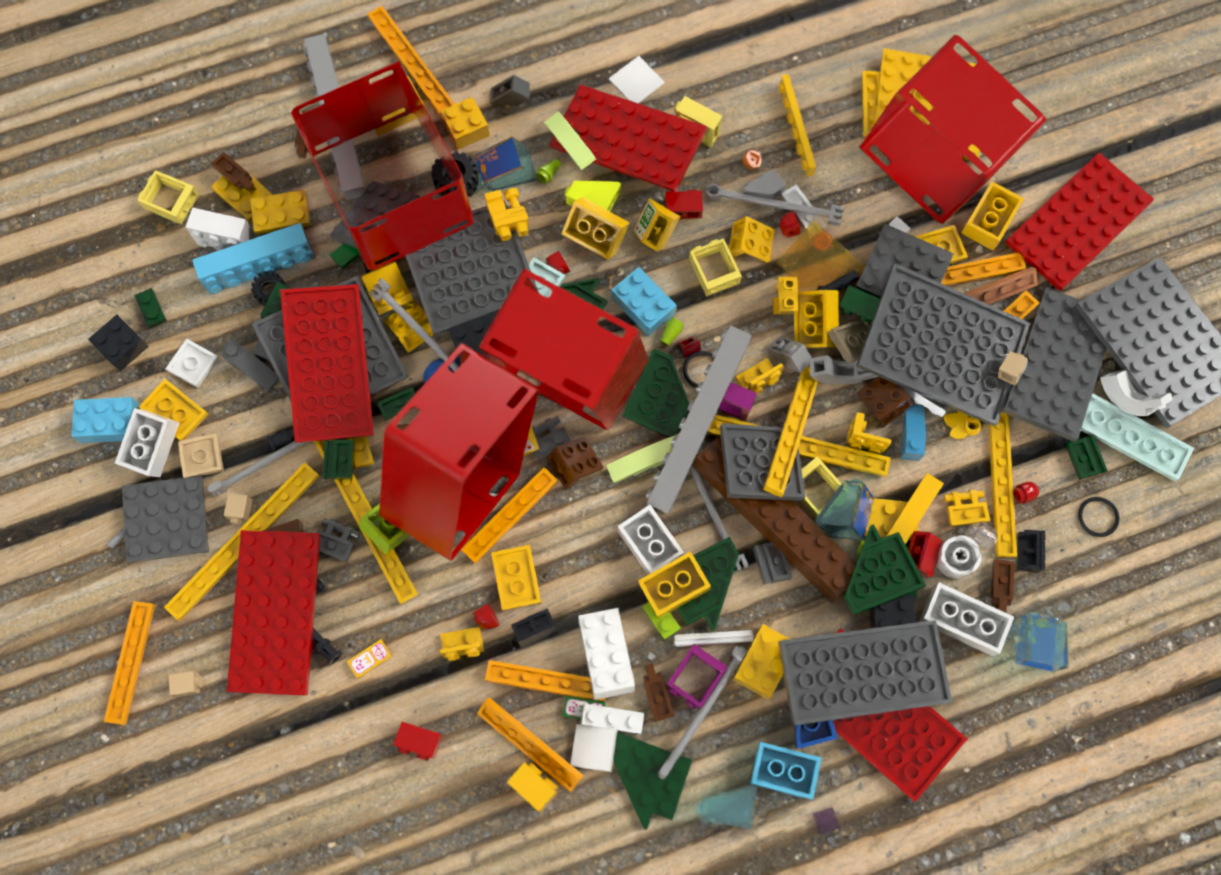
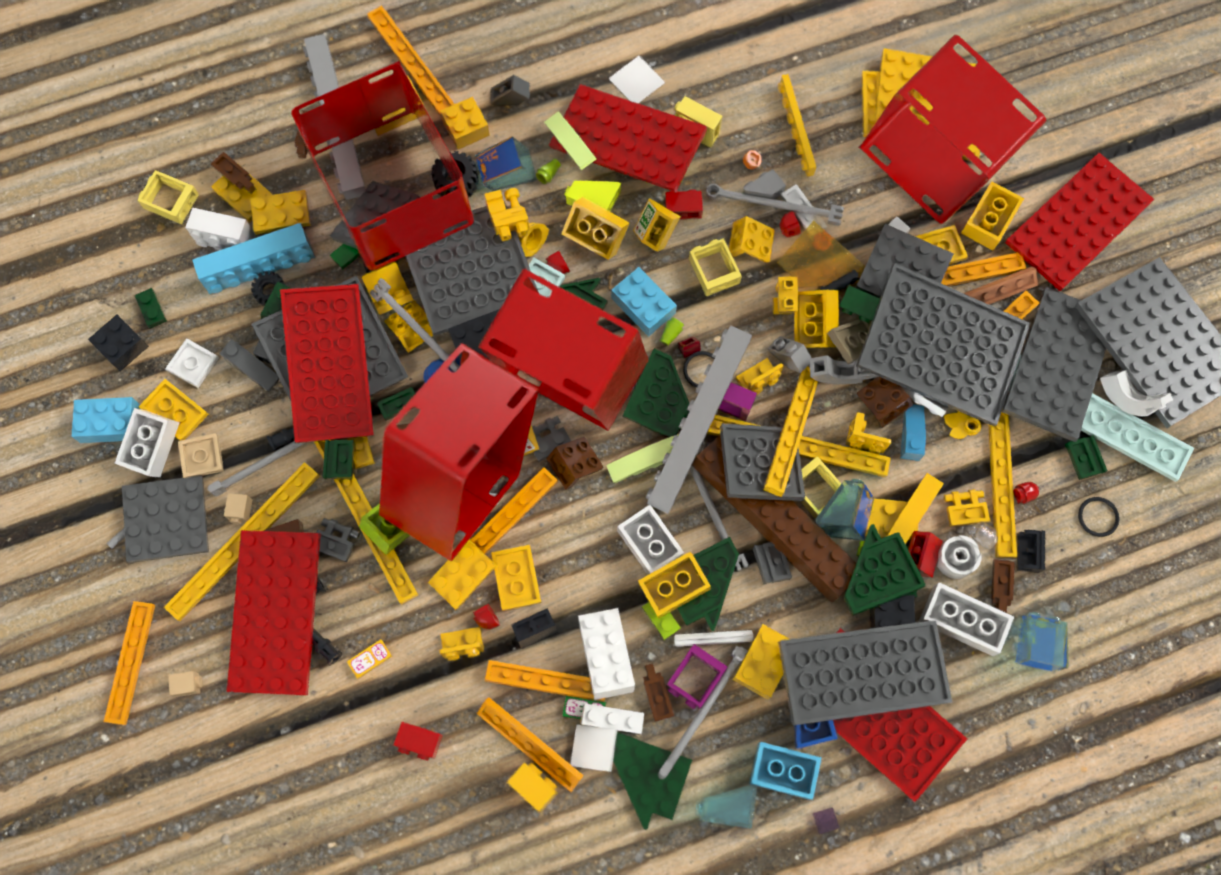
(462, 575): none -> yellow plate
(535, 239): none -> yellow piece
(1012, 368): tan brick -> none

